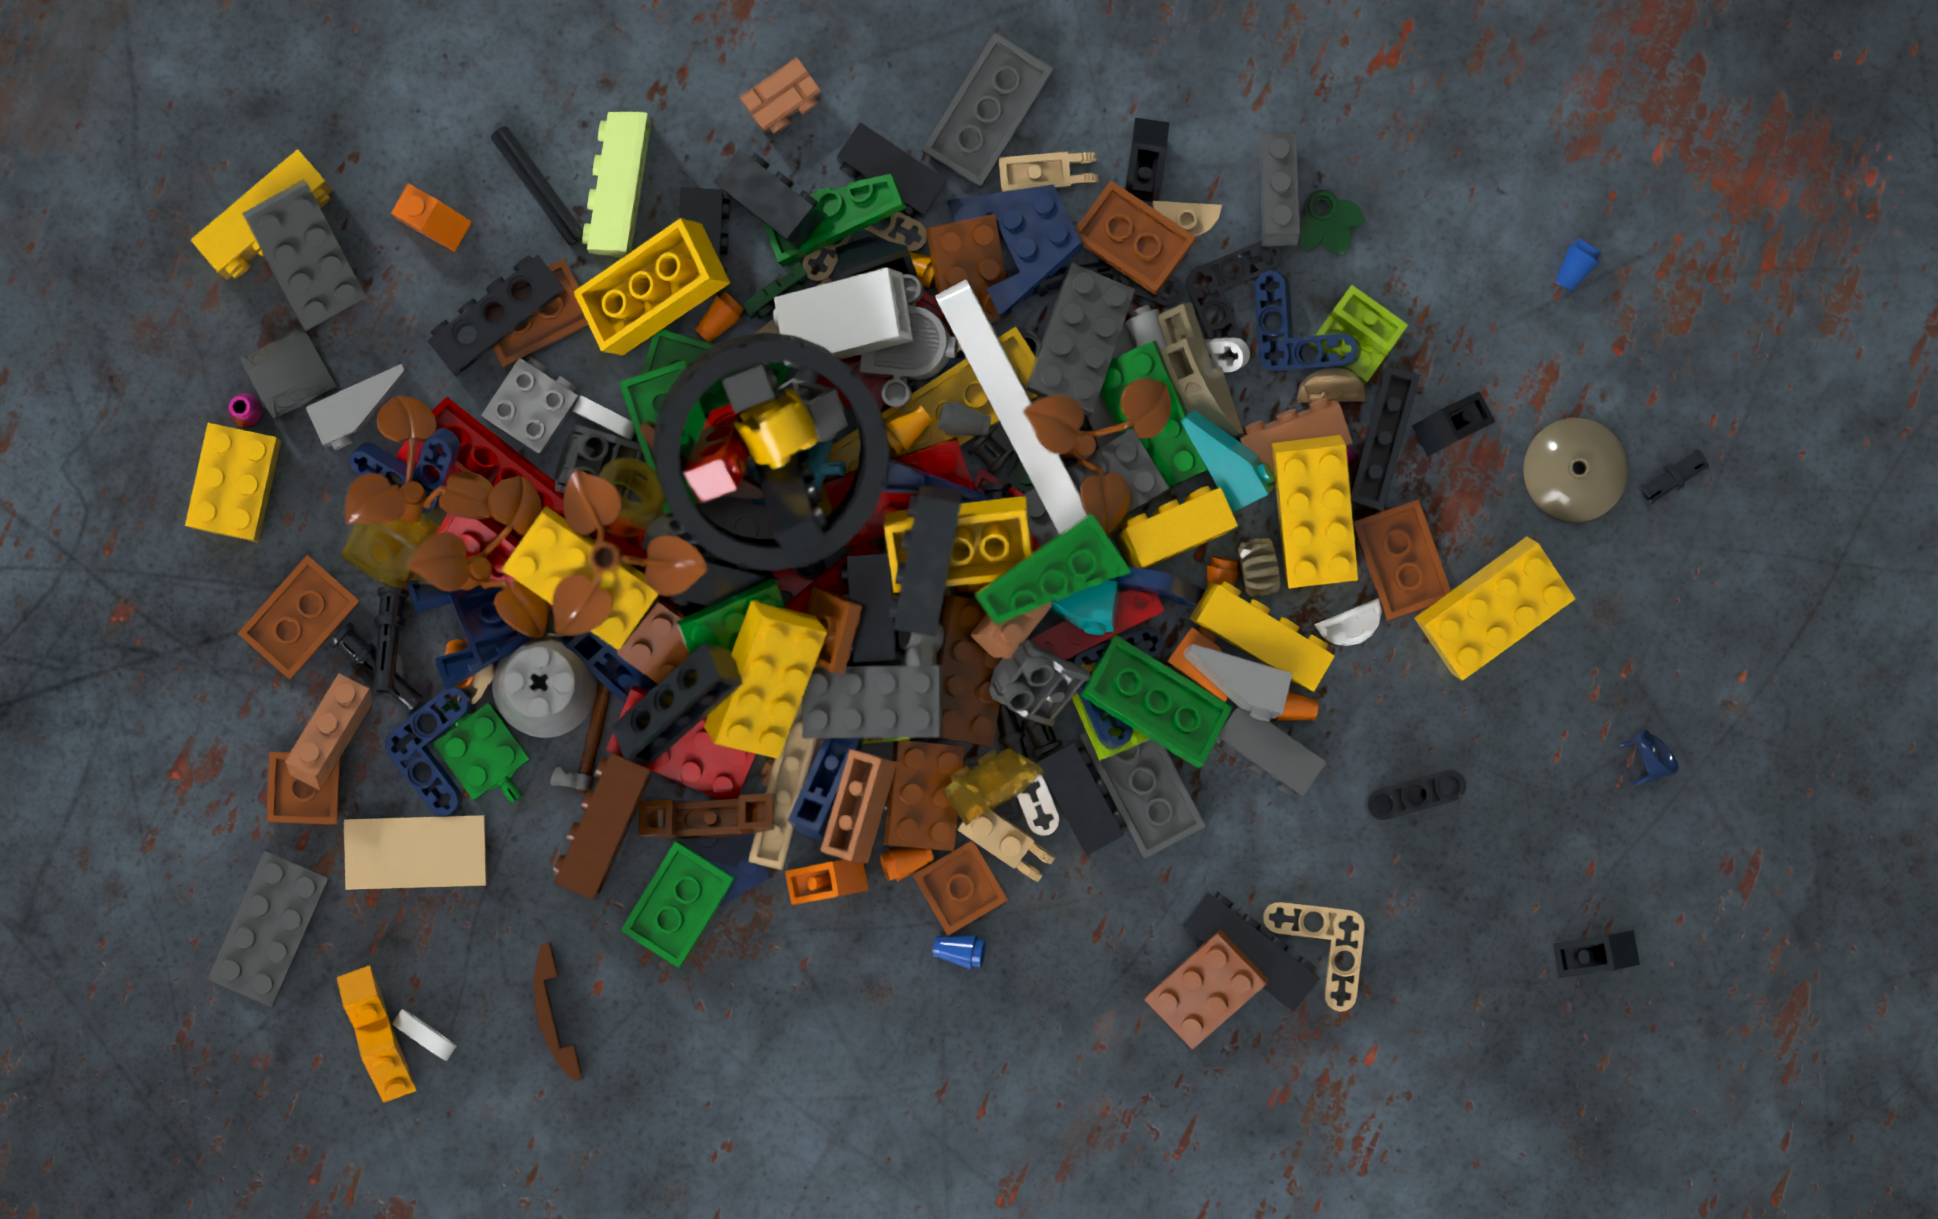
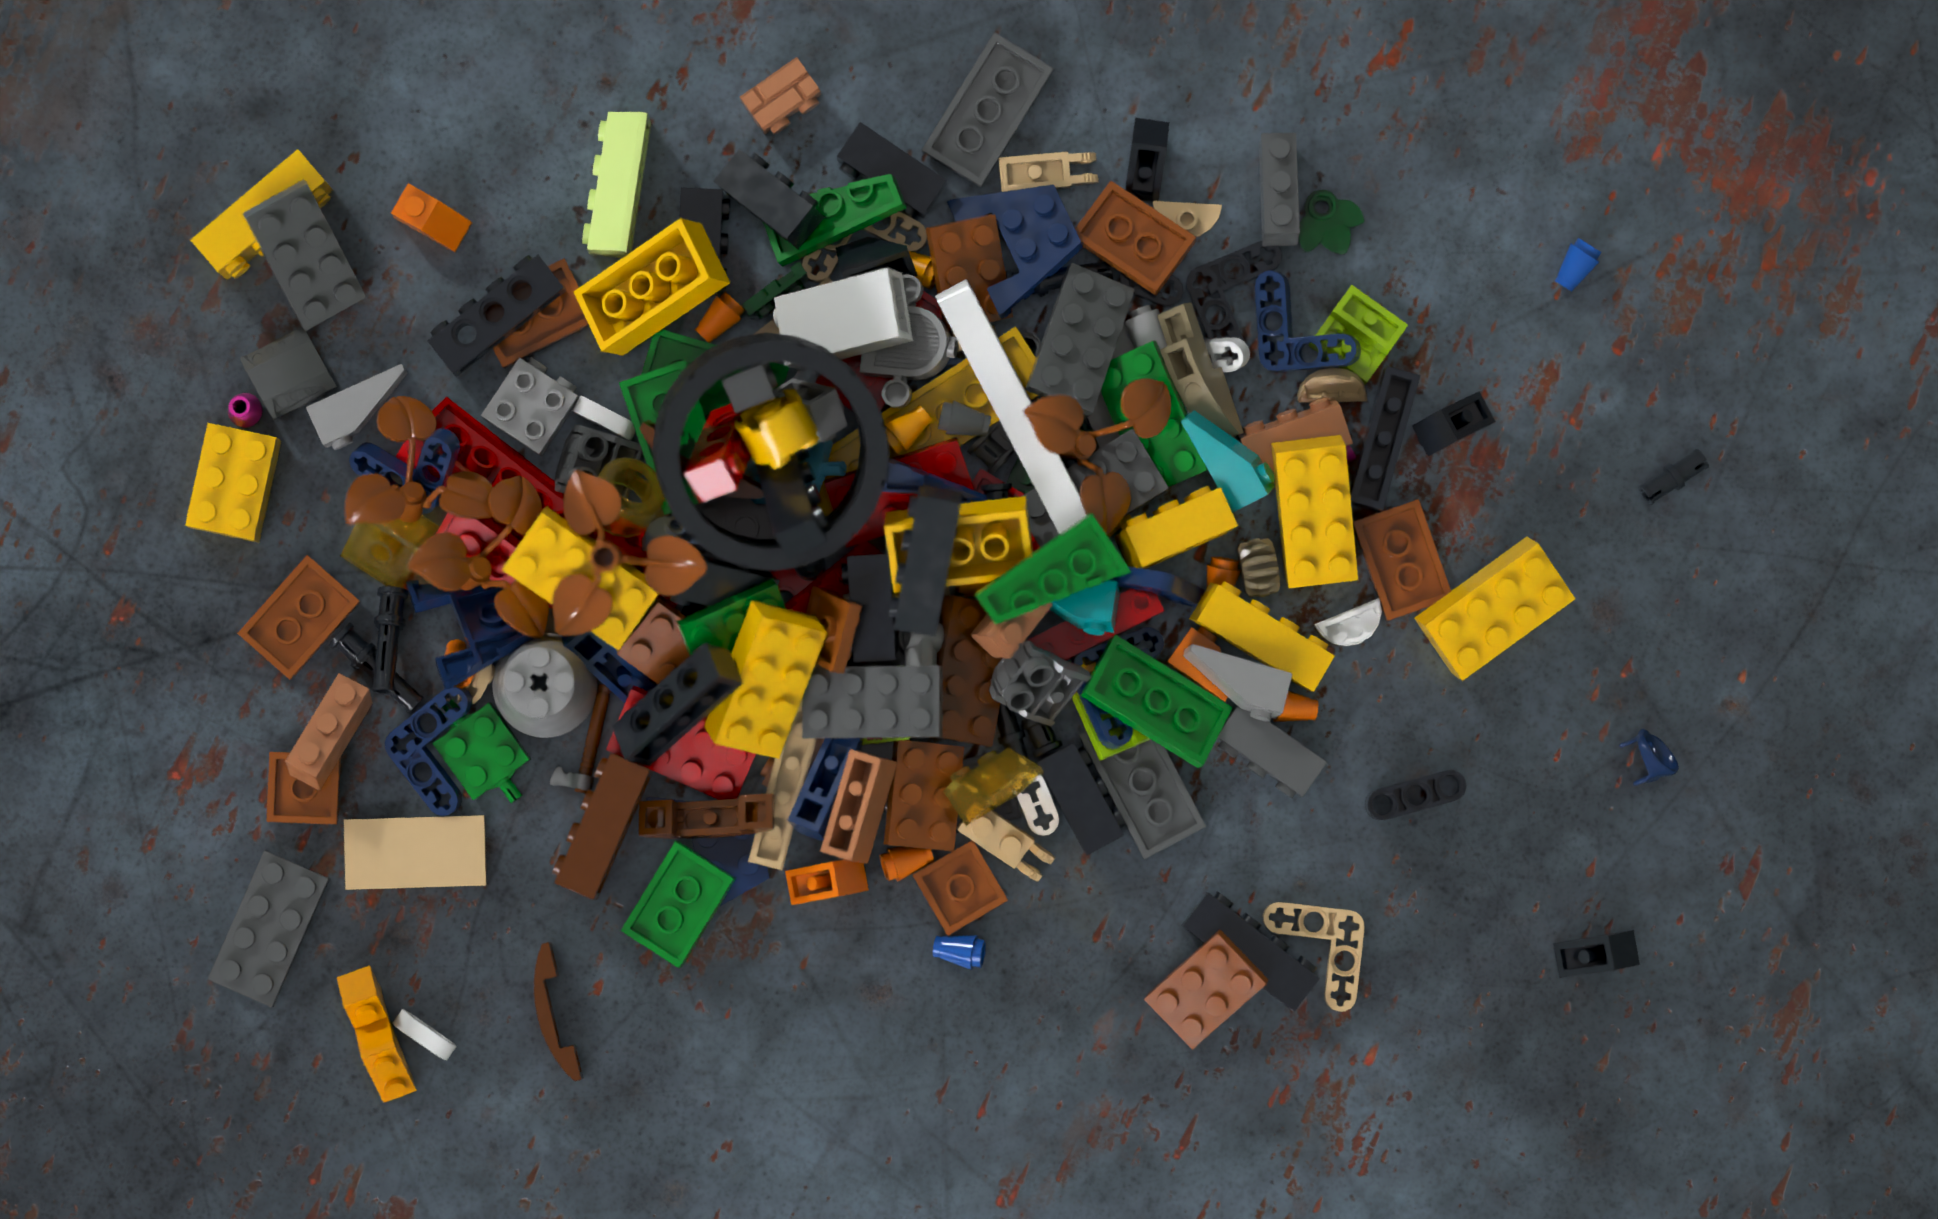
(537, 185): black axle -> none
(1551, 476): dark tan dish -> none

